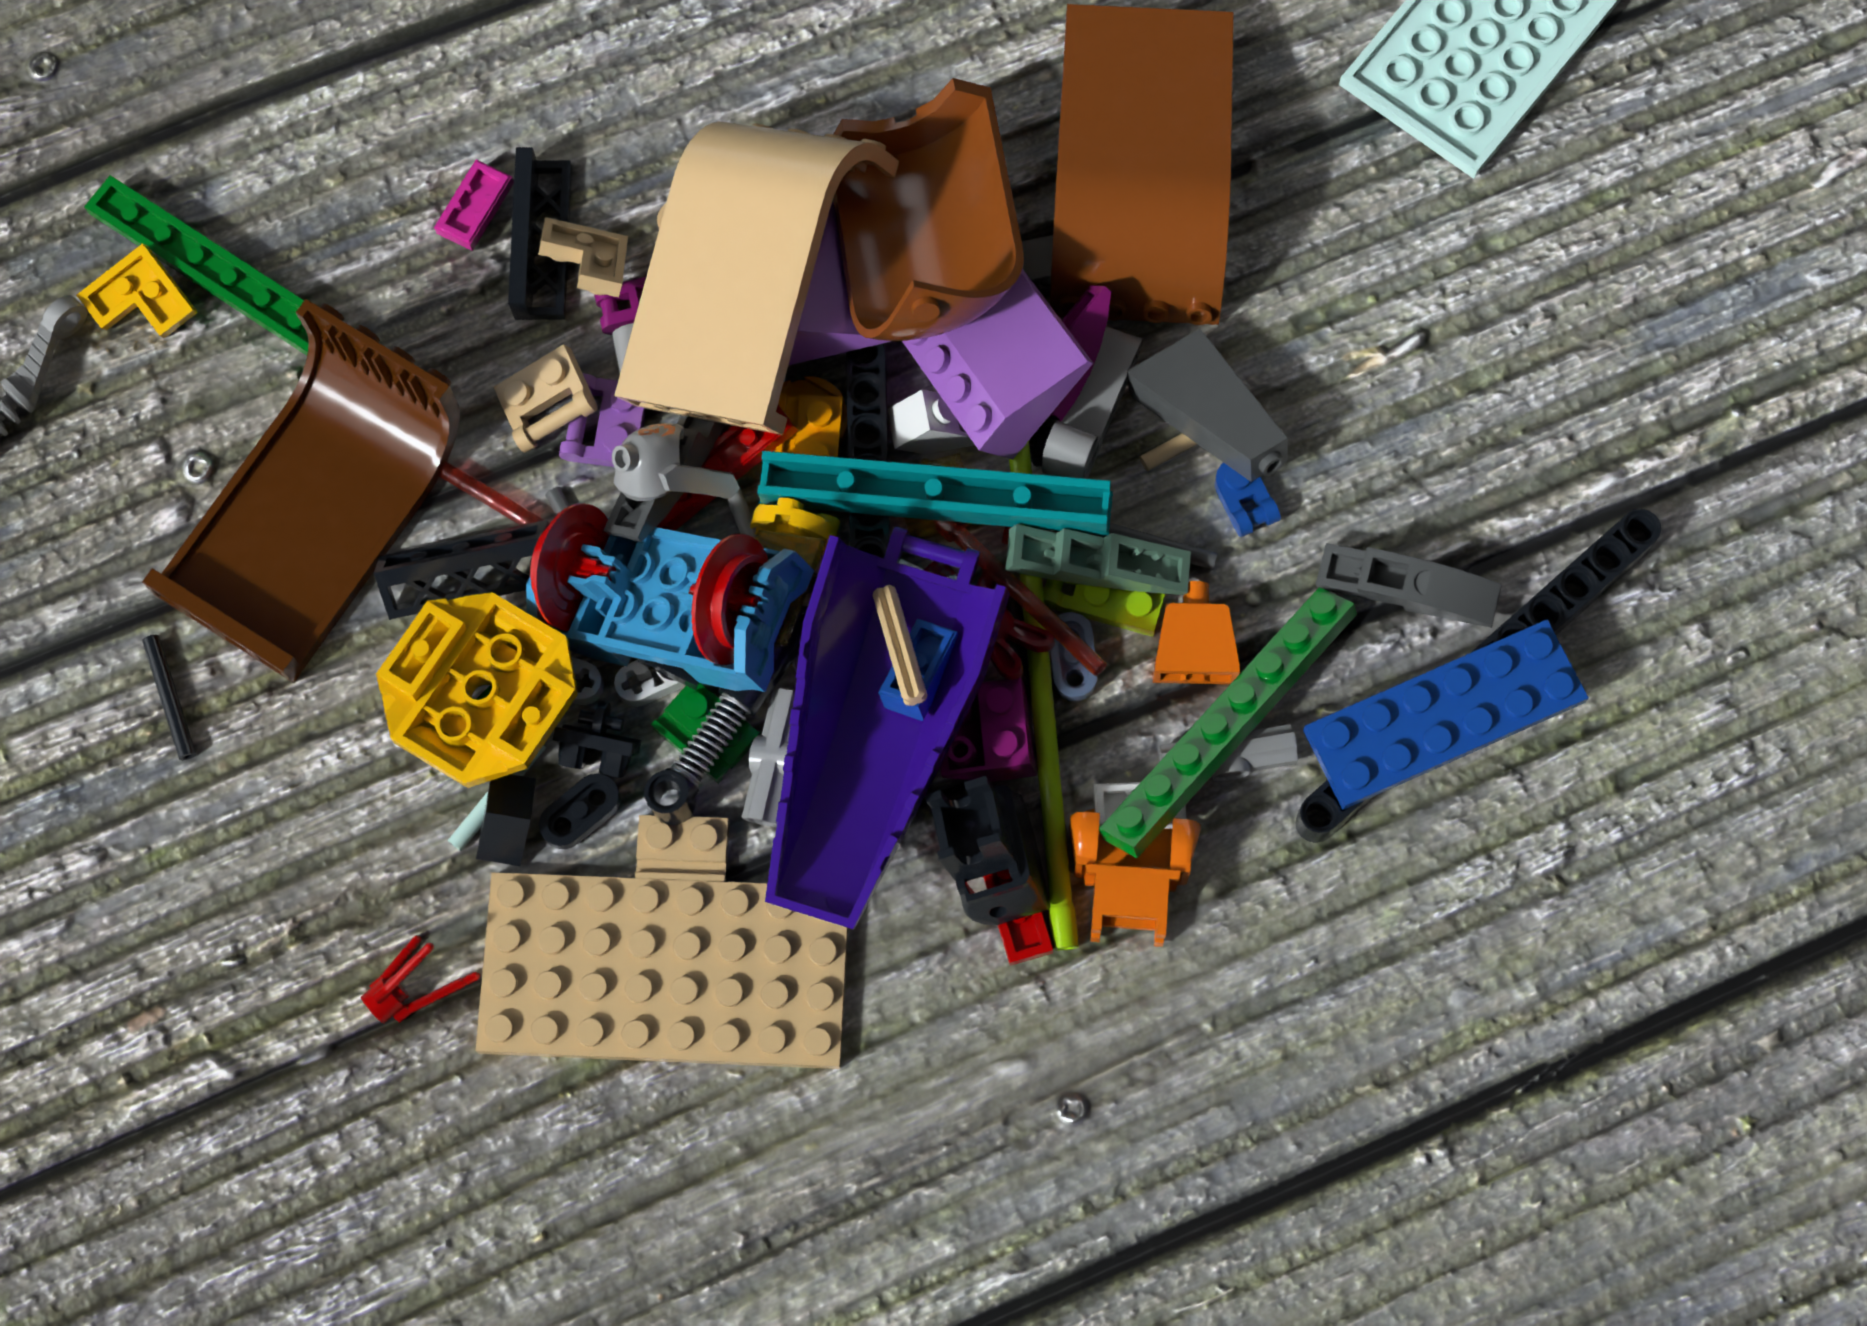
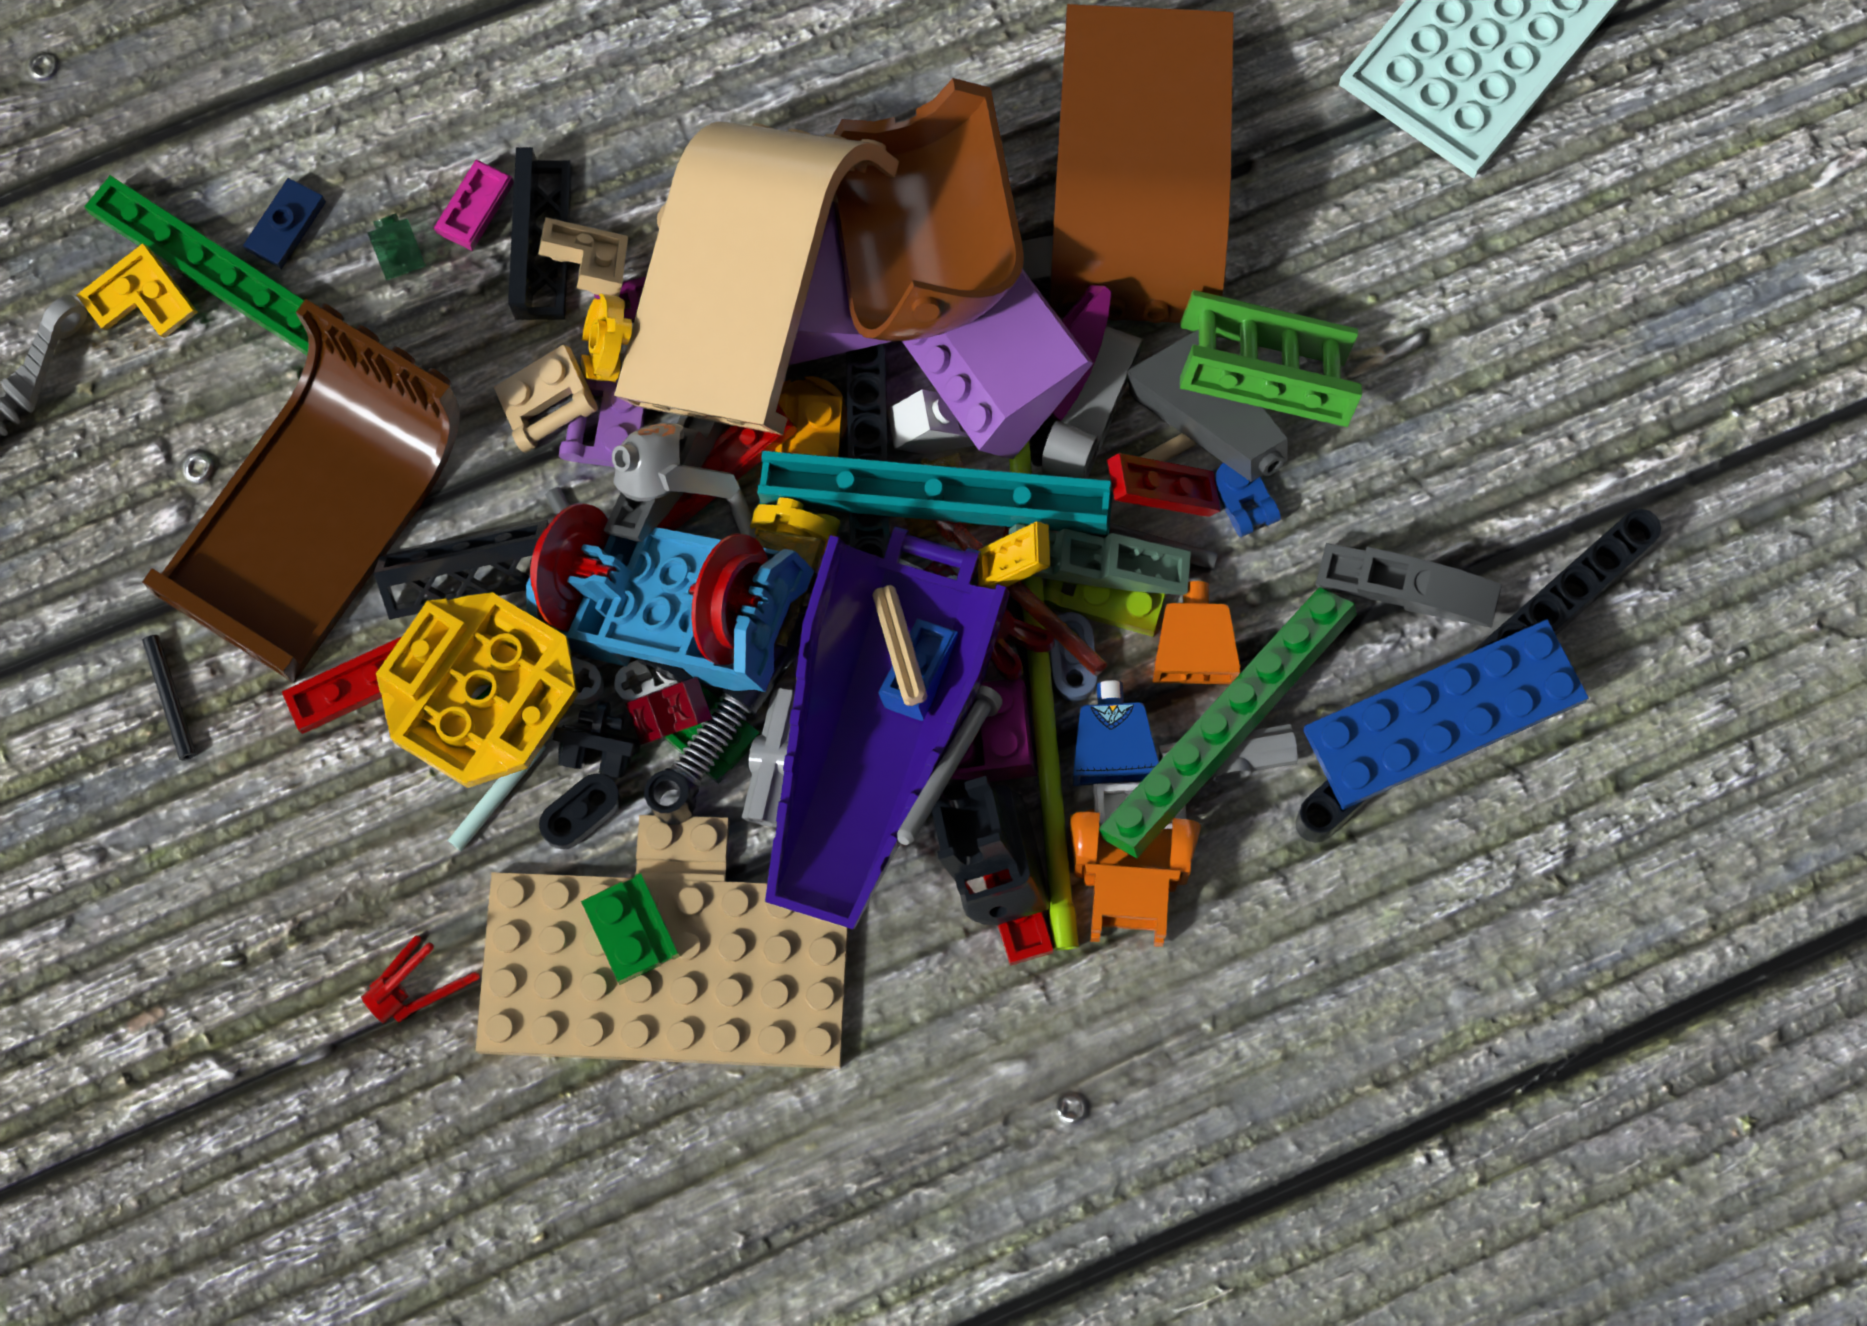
(284, 223): none -> dark blue plate
(337, 690): none -> red plate
(395, 246): none -> clear green bracket
(487, 495): clear red bar -> none
(506, 820): black slope -> none
(606, 332): none -> yellow plate
(630, 929): none -> green plate
(669, 710): none -> dark red slope
(985, 704): none -> light grey bar
(1015, 556): none -> yellow plate
(1113, 740): none -> blue torso
(1163, 485): none -> red plate
(1262, 382): none -> bright green fence

